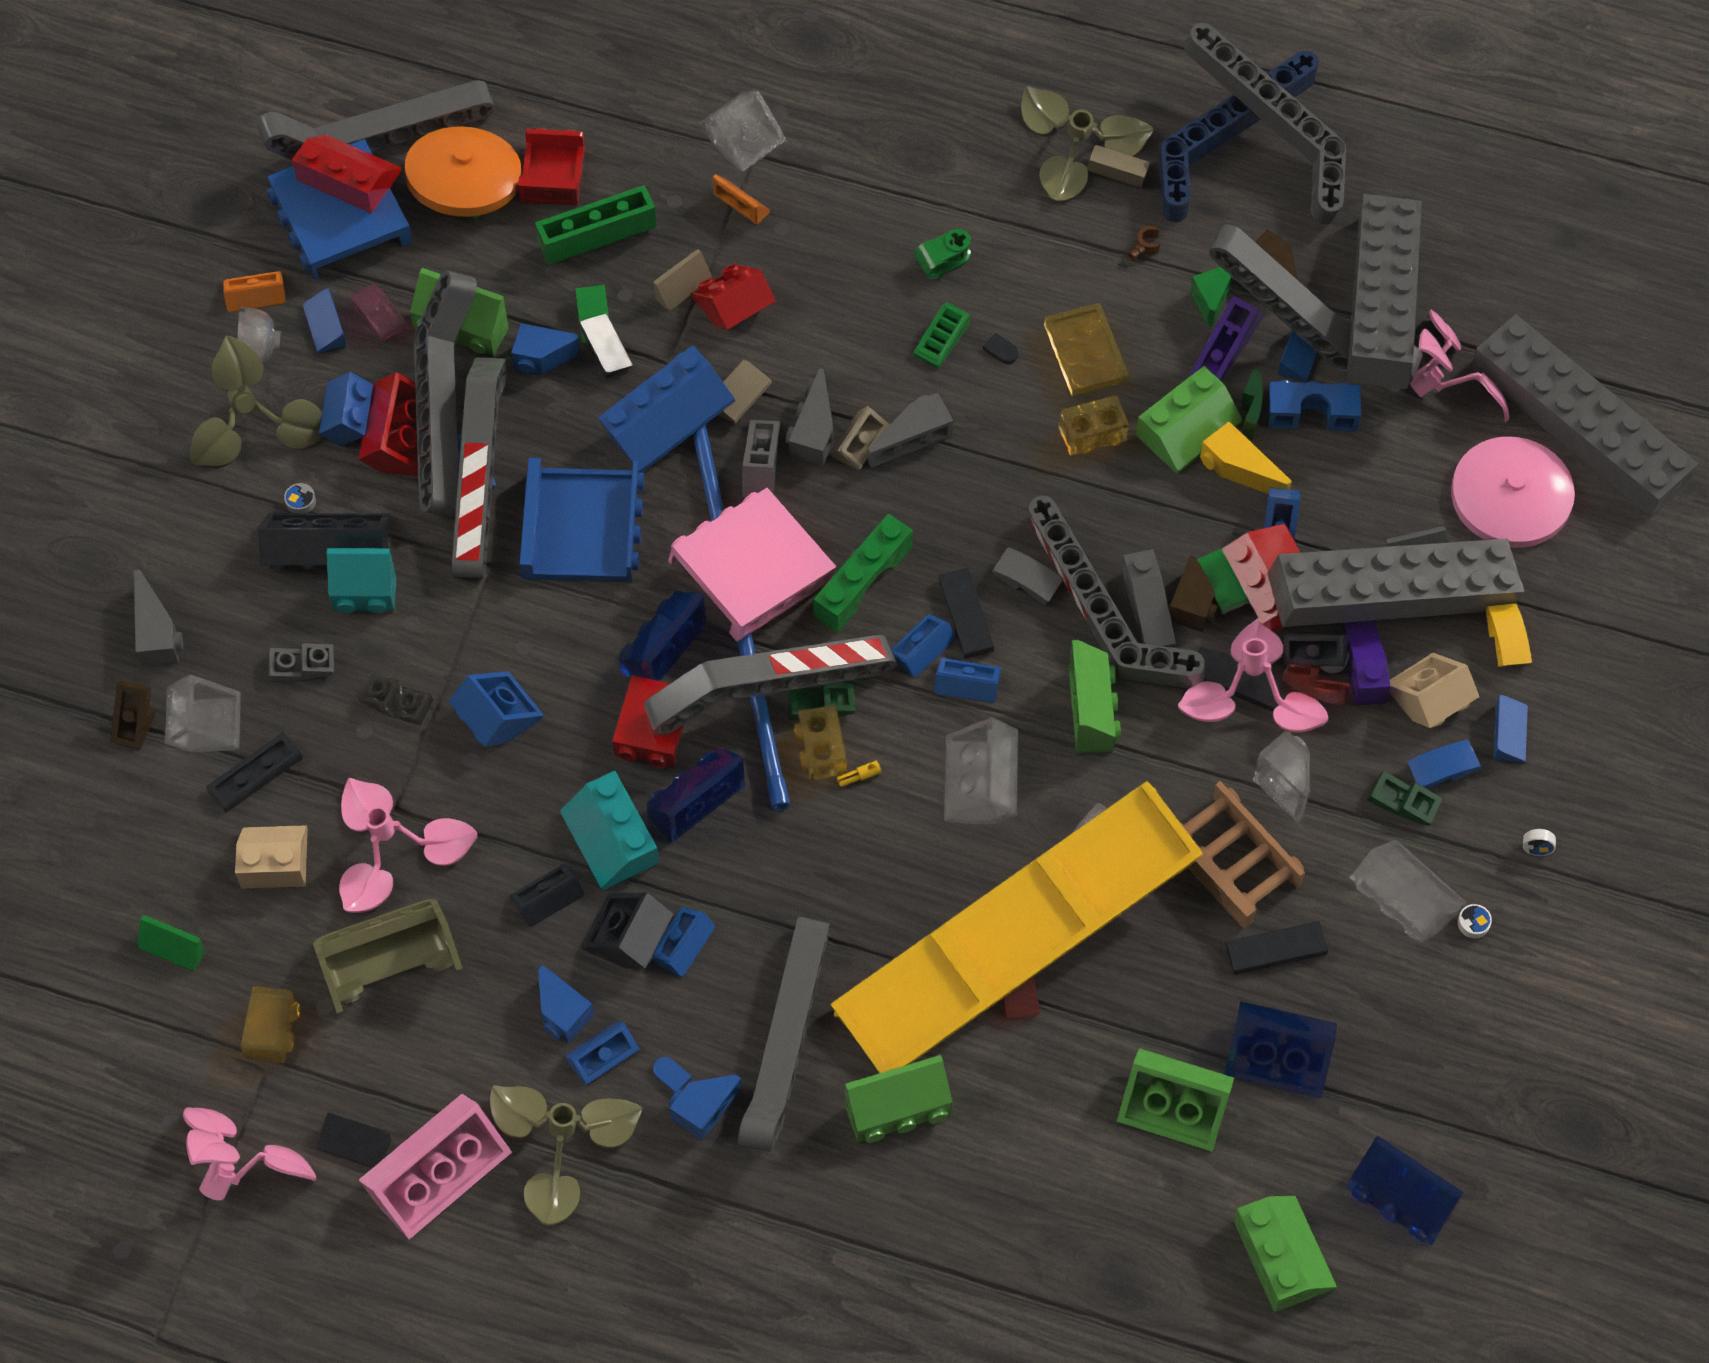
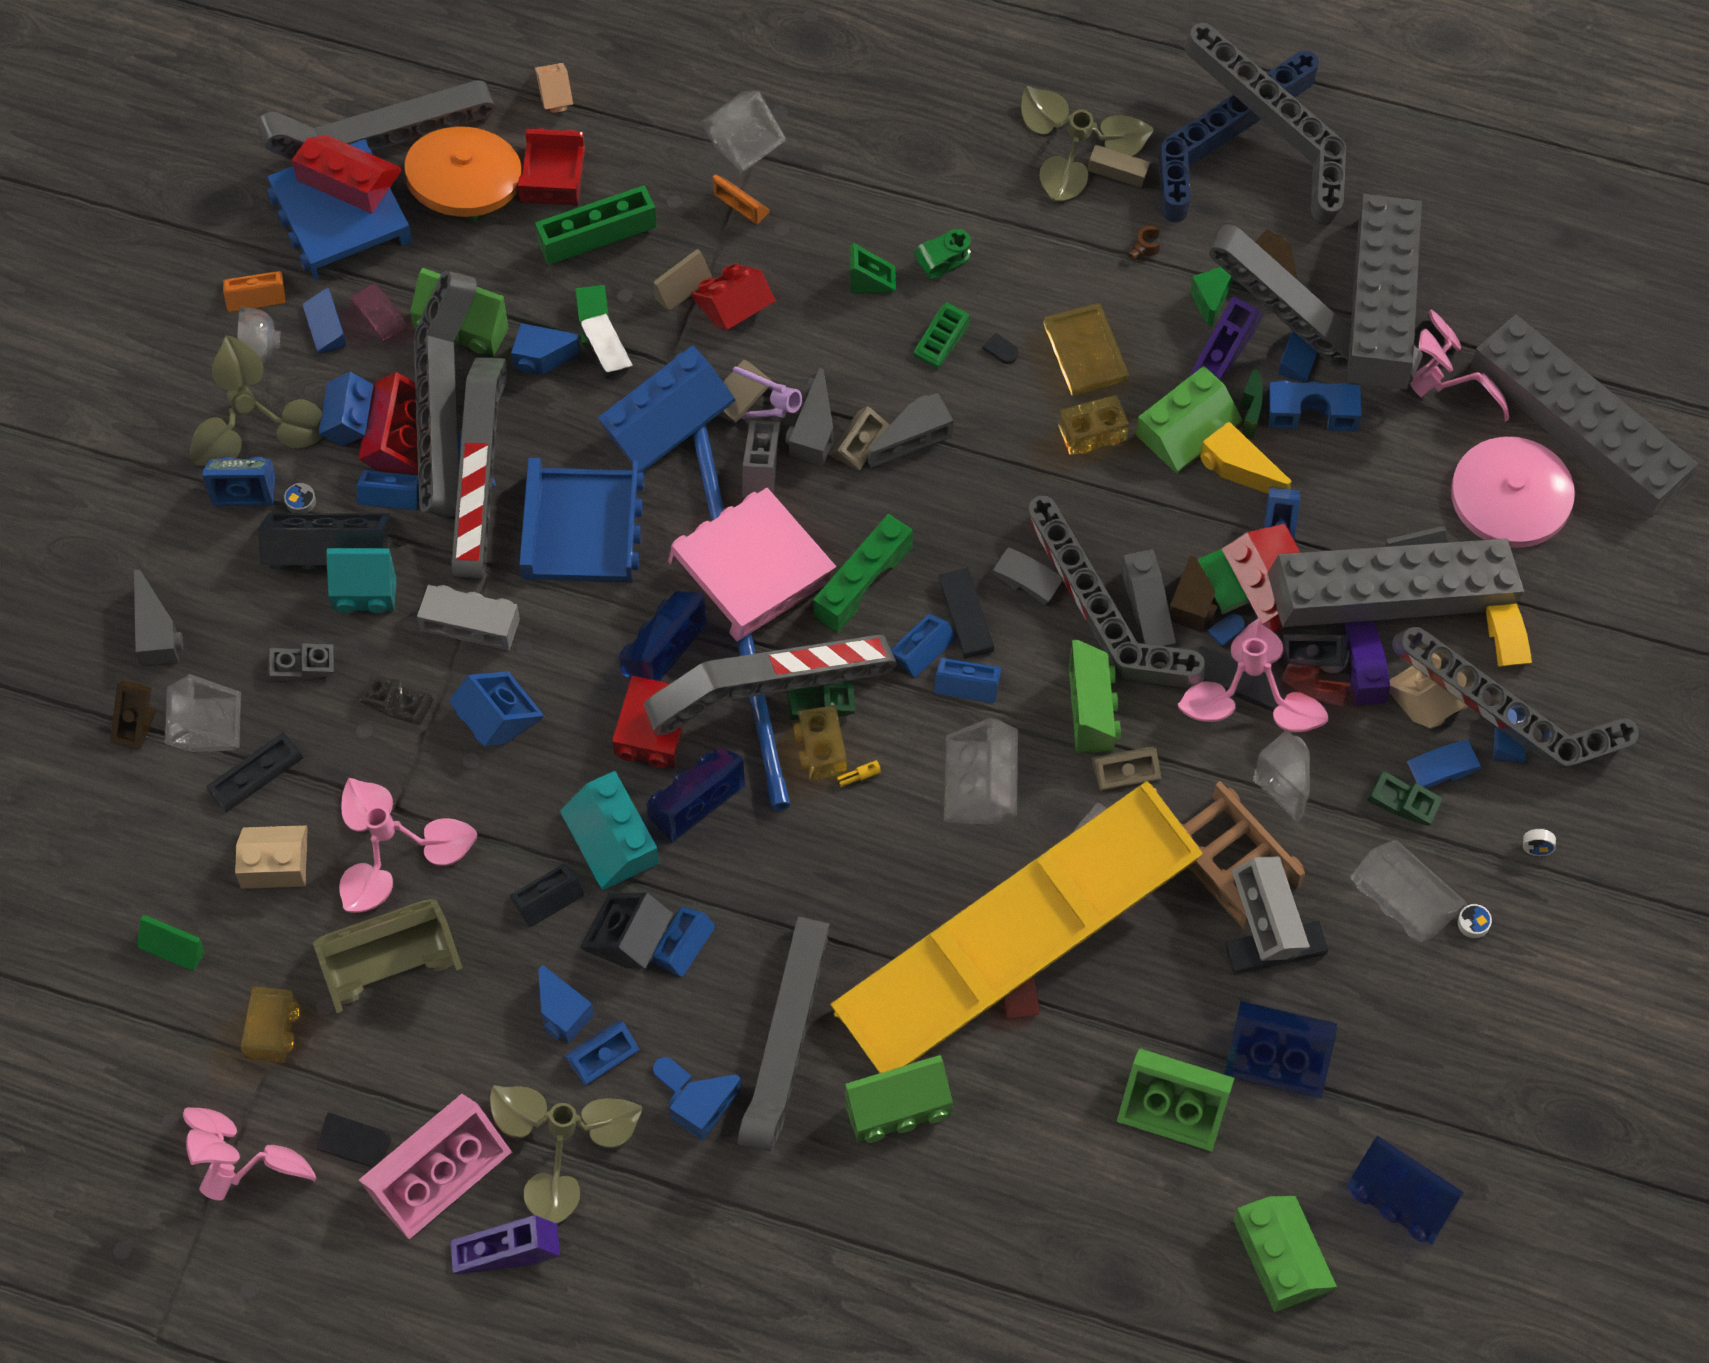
(240, 481): none -> blue slope
(388, 490): none -> blue slope
(468, 617): none -> light grey brick
(506, 1246): none -> dark purple slope
(554, 87): none -> light nougat slope
(782, 397): none -> lavender plant
(870, 272): none -> green slope
(1126, 768): none -> dark tan slope
(1227, 629): none -> blue piece
(1270, 908): none -> light grey brick
(1503, 700): none -> dark grey beam

